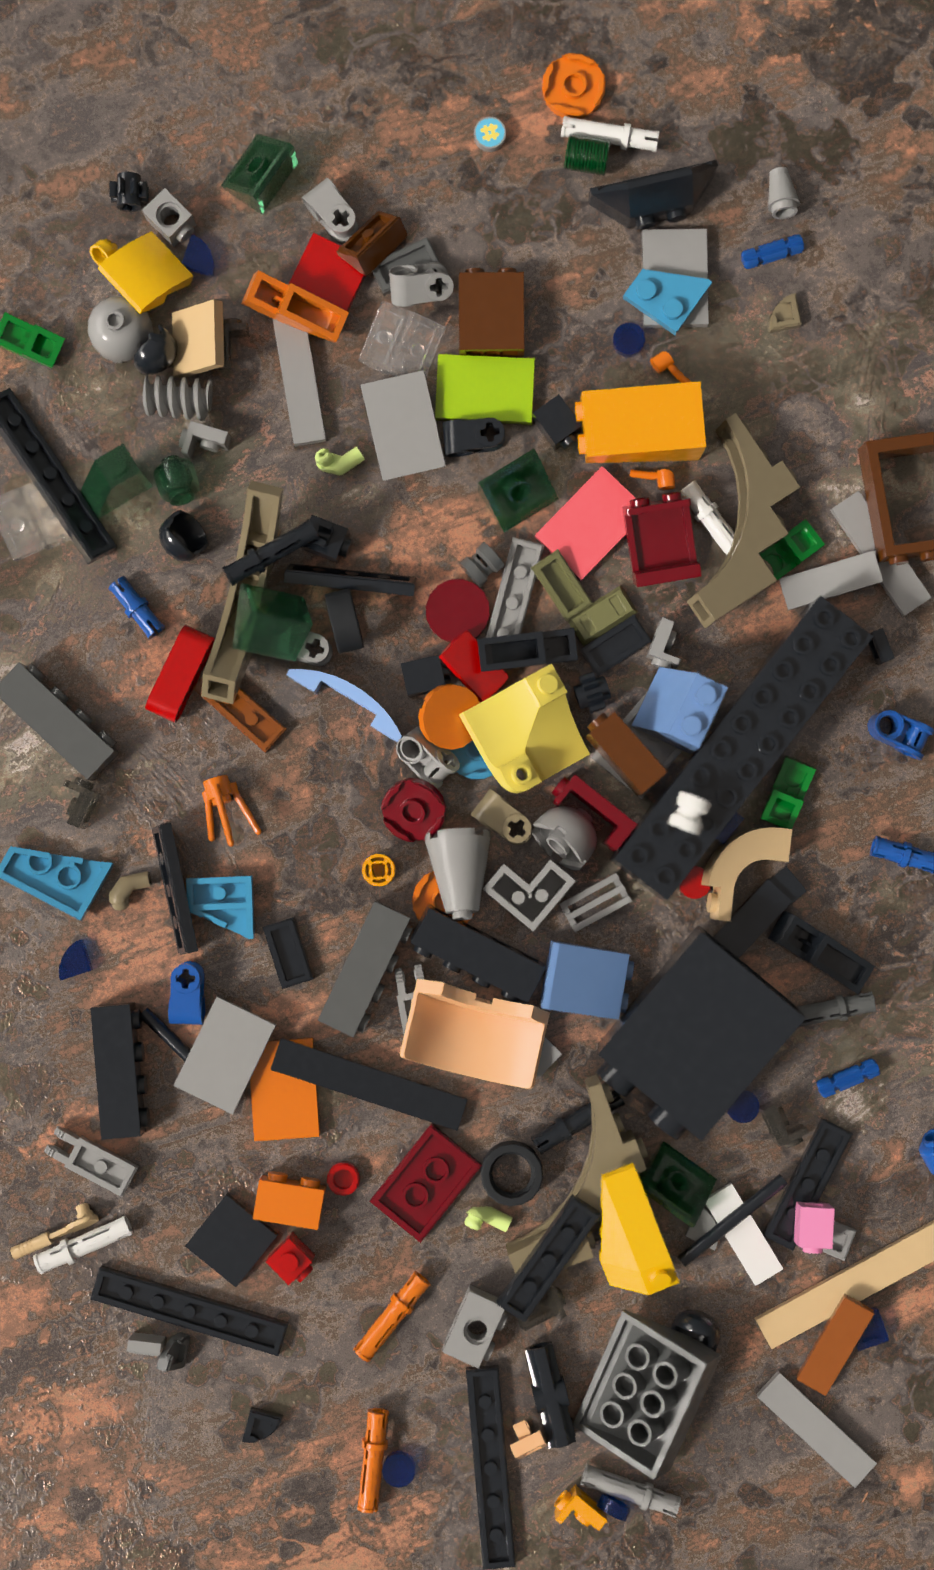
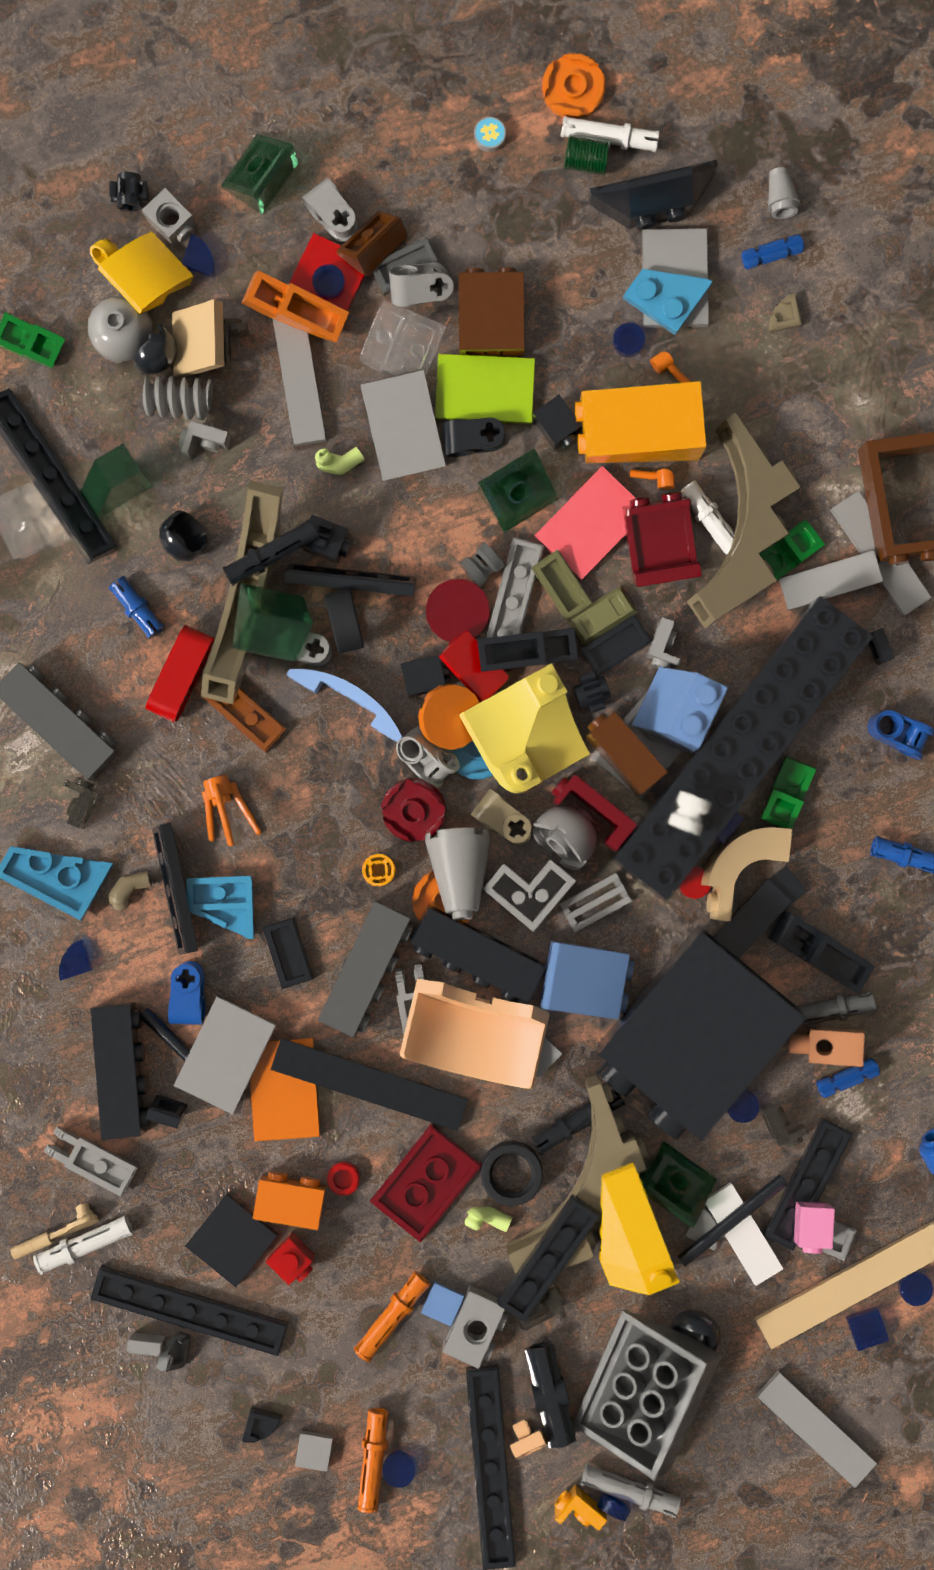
(166, 1111): none -> black tile
(176, 480): clear green head -> none
(314, 1451): none -> light grey tile
(328, 281): none -> clear blue tile
(442, 1303): none -> medium blue tile
(835, 1344): dark orange tile -> none
(846, 1046): none -> nougat torso
(915, 1289): none -> clear blue tile

